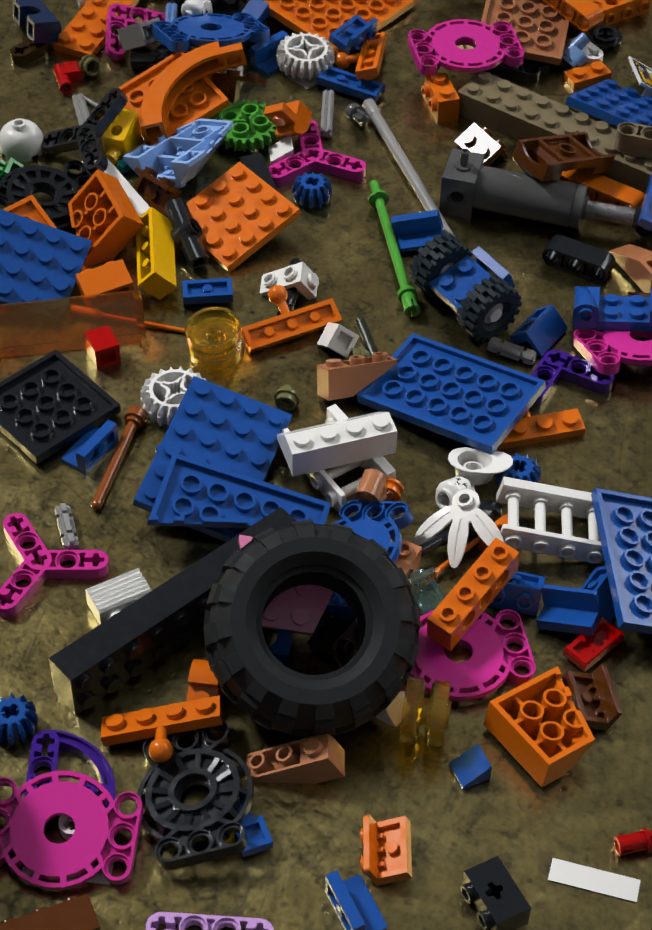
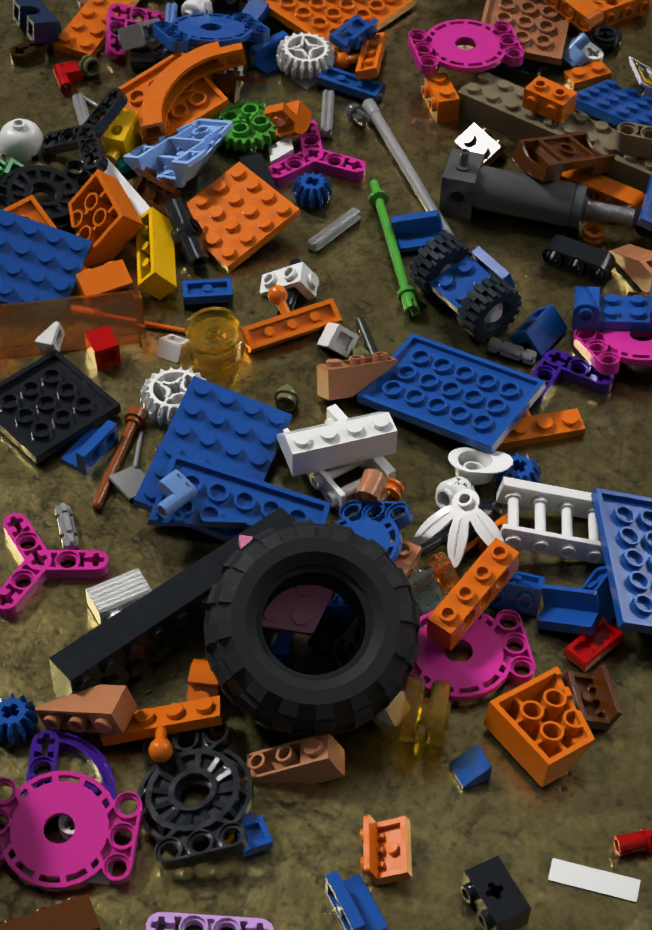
(51, 338): none -> white slope
(95, 709): none -> nougat slope
(130, 479): none -> light grey piece
(172, 348): none -> white slope
(177, 491): none -> medium blue piece
(334, 229): none -> light grey axle
(445, 572): none -> clear orange plate
(549, 99): none -> orange brick
(594, 228): none -> orange bush

